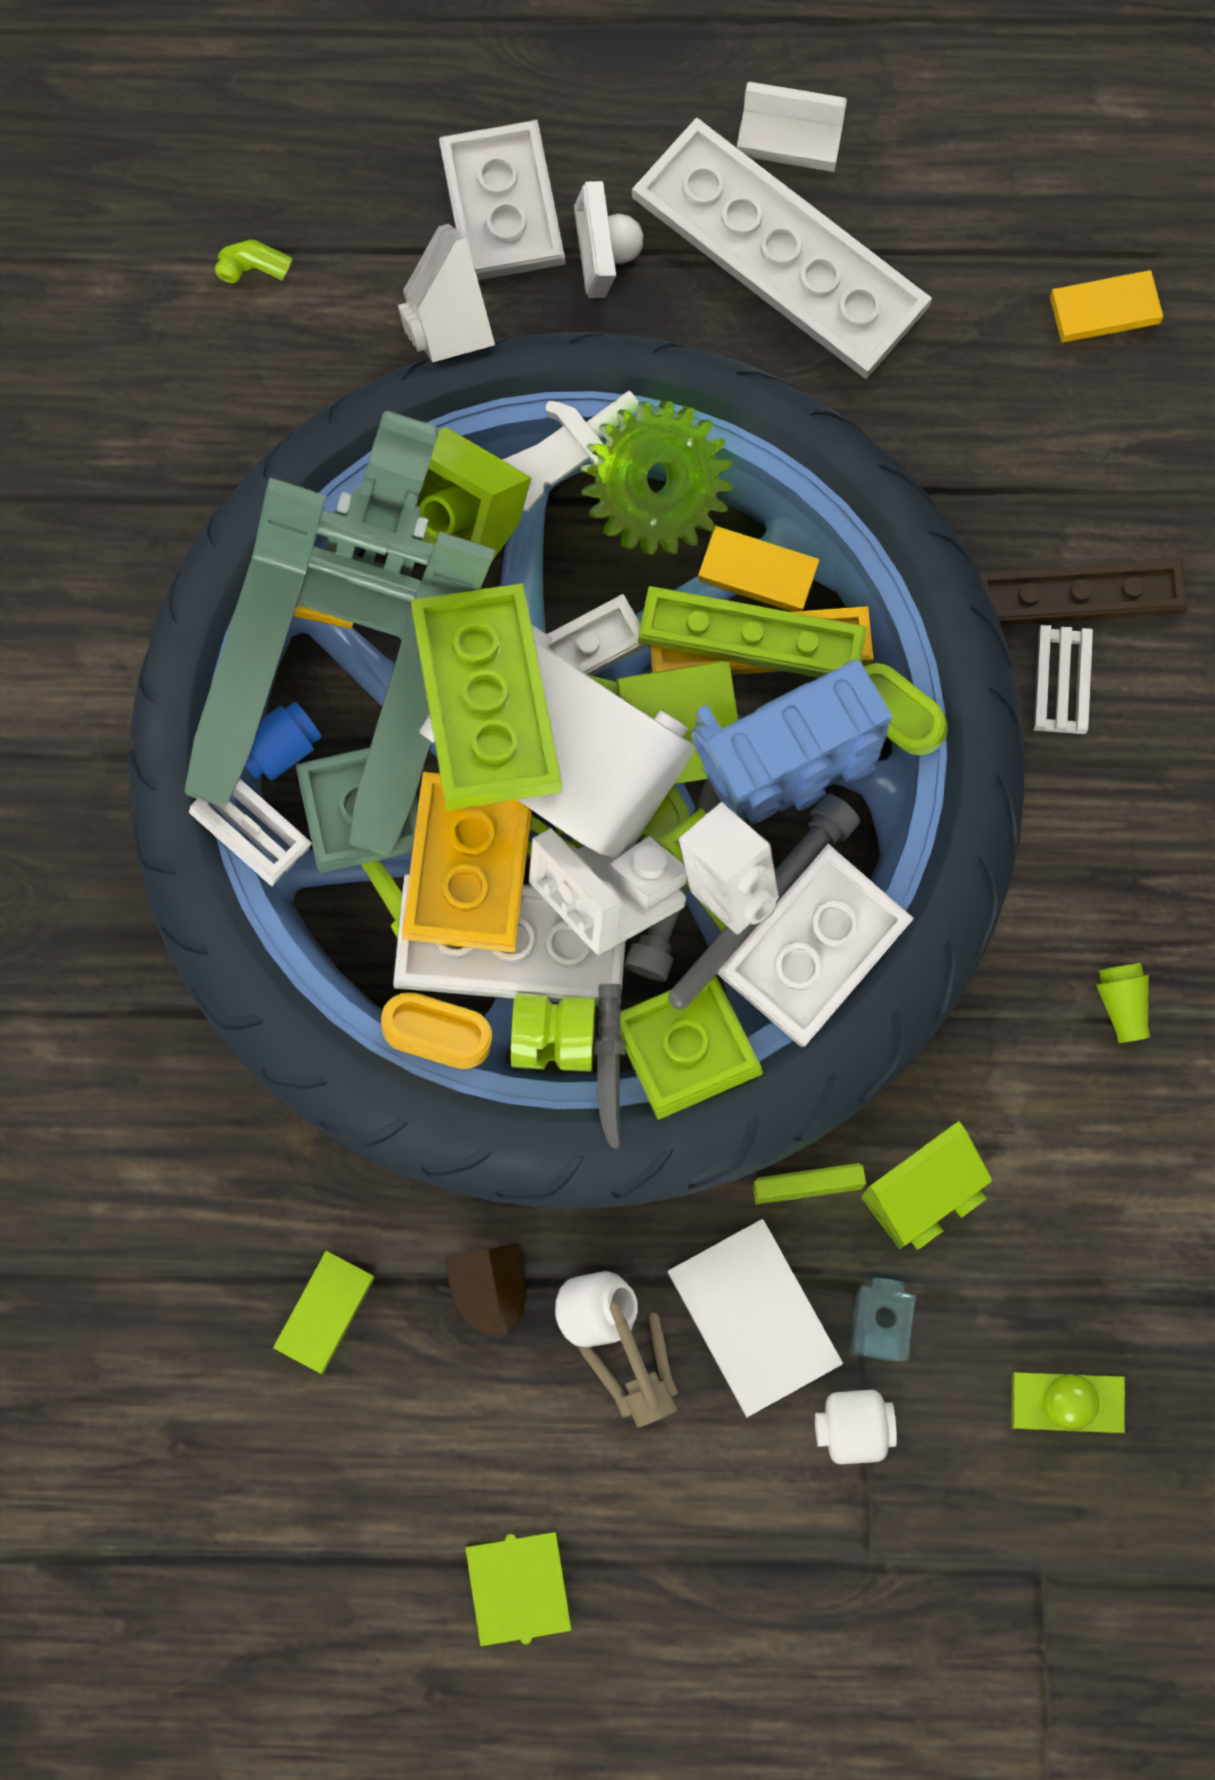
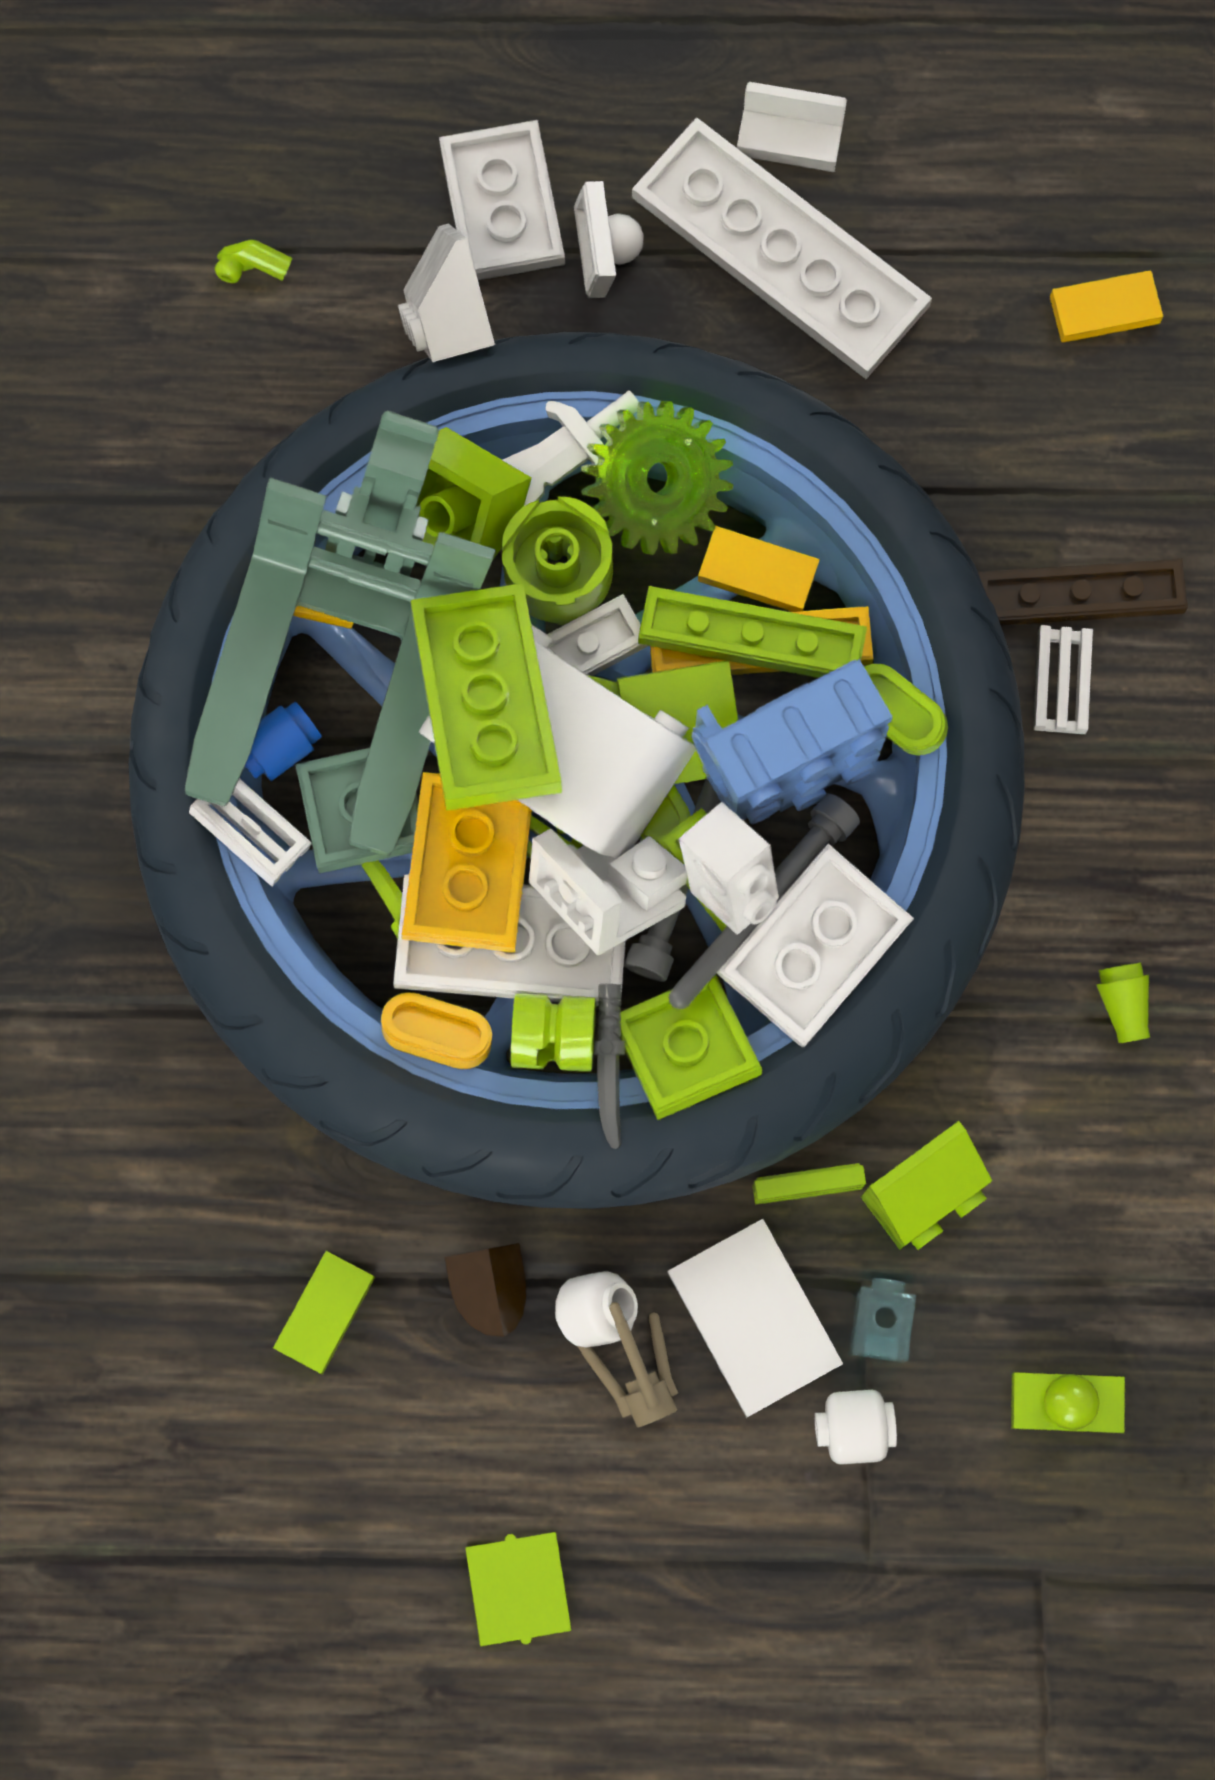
(552, 531): none -> lime brick

